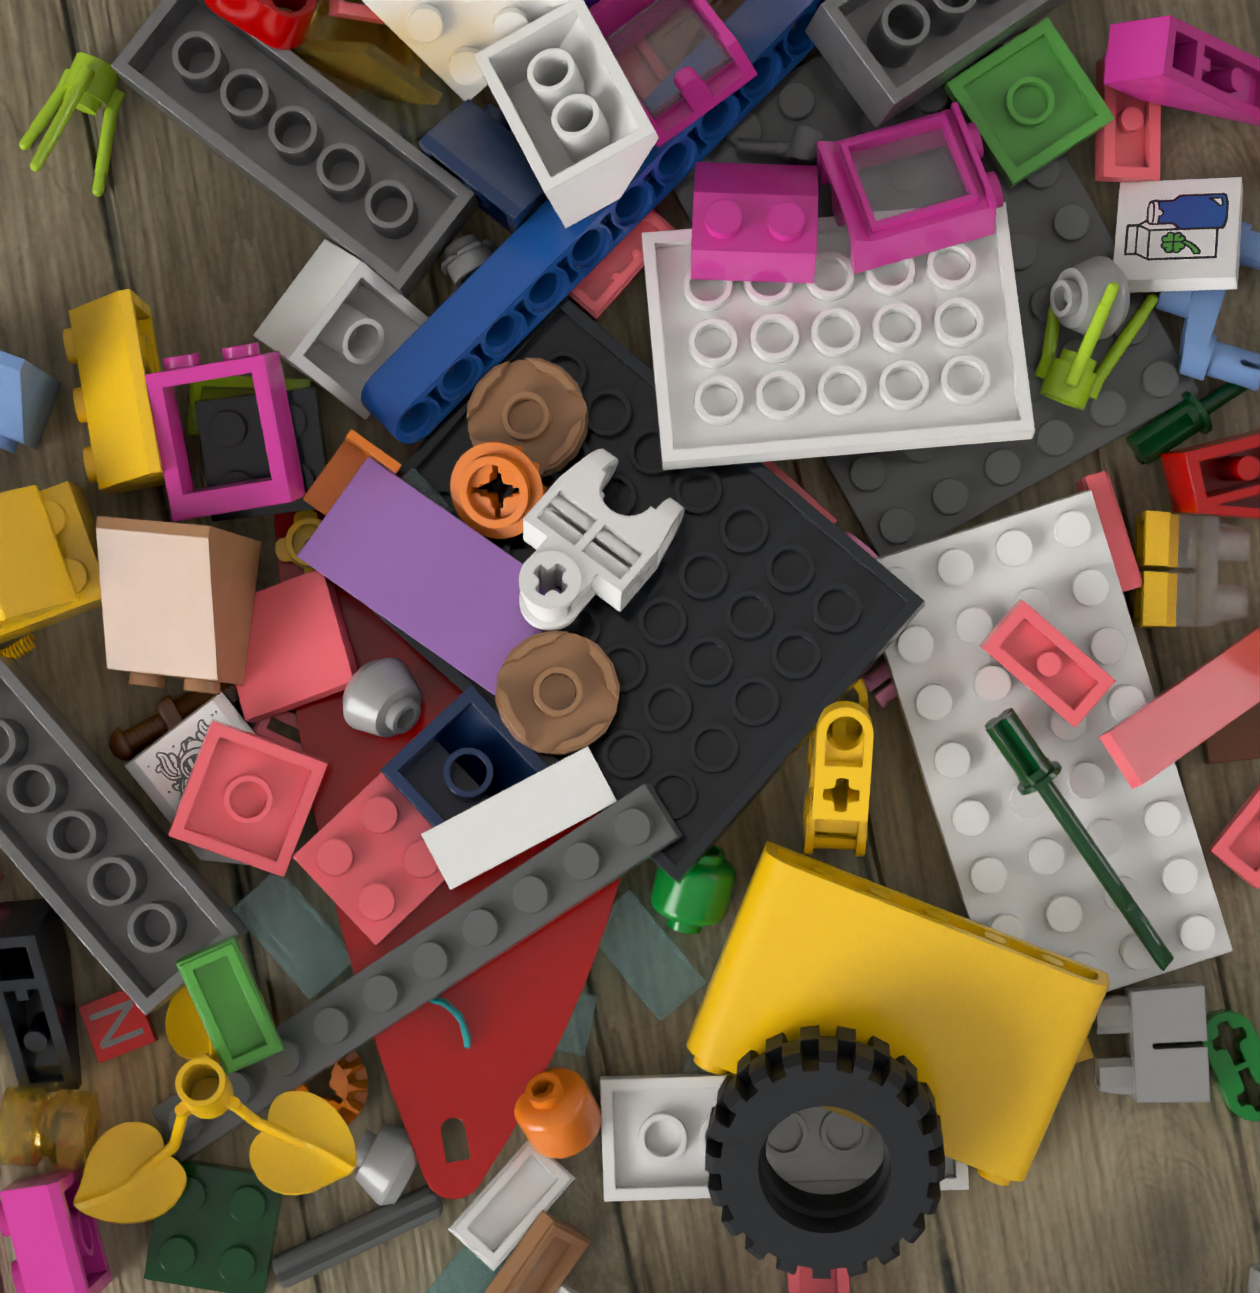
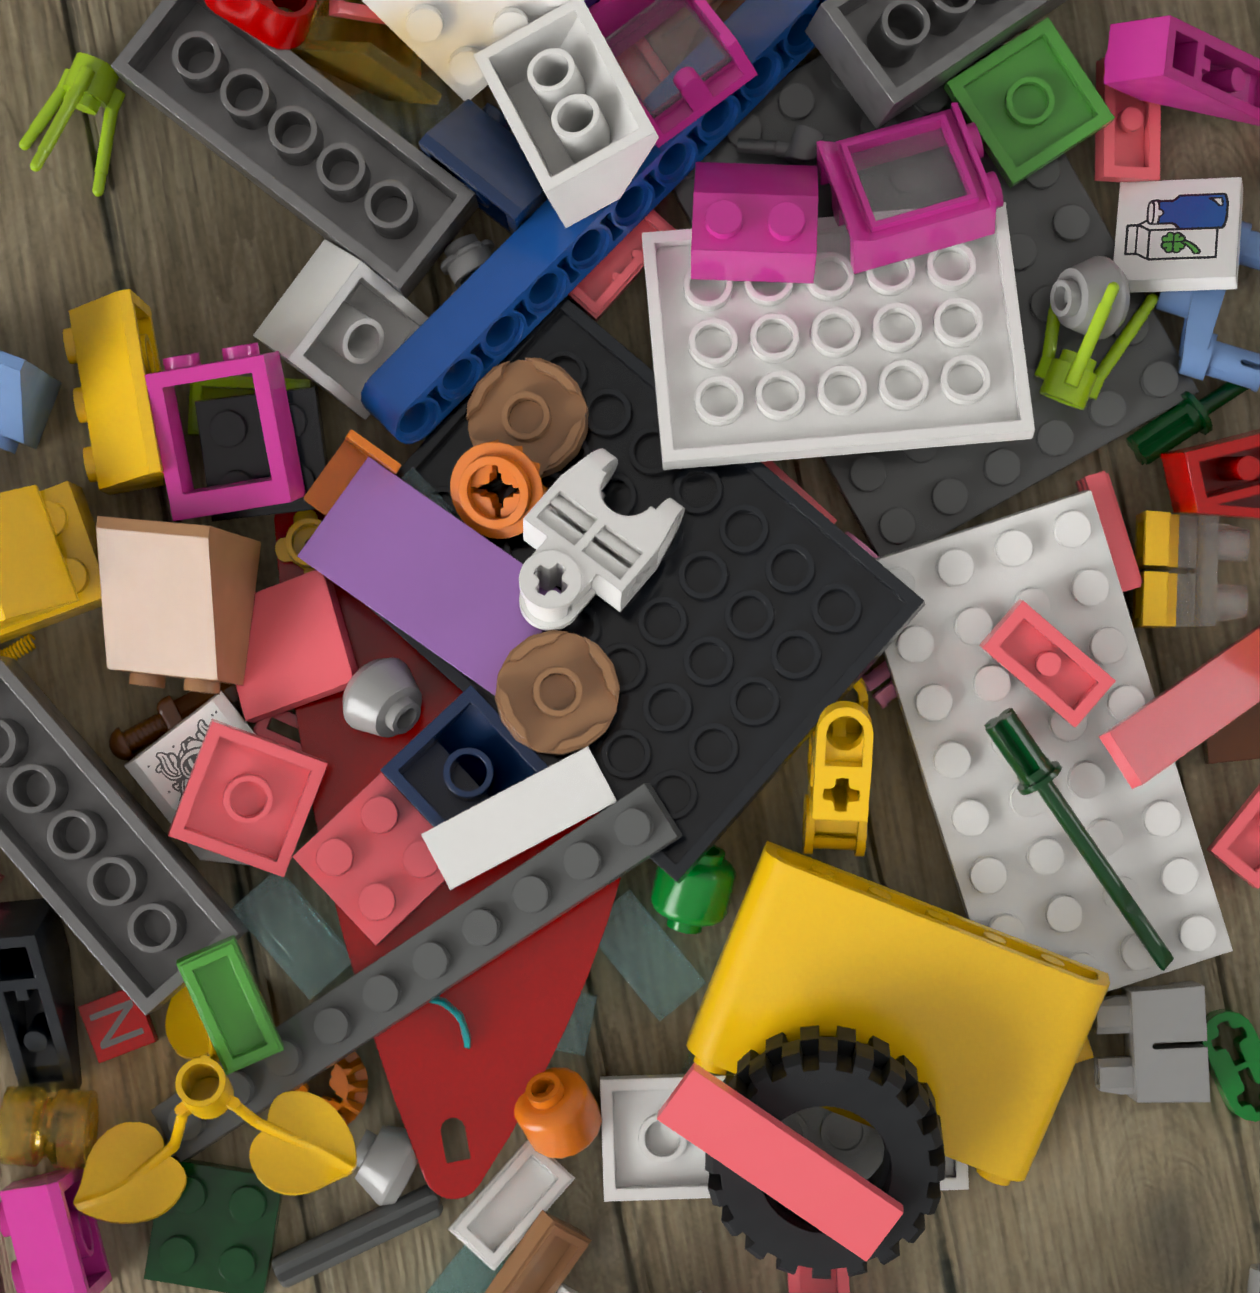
(780, 1162): none -> coral tile

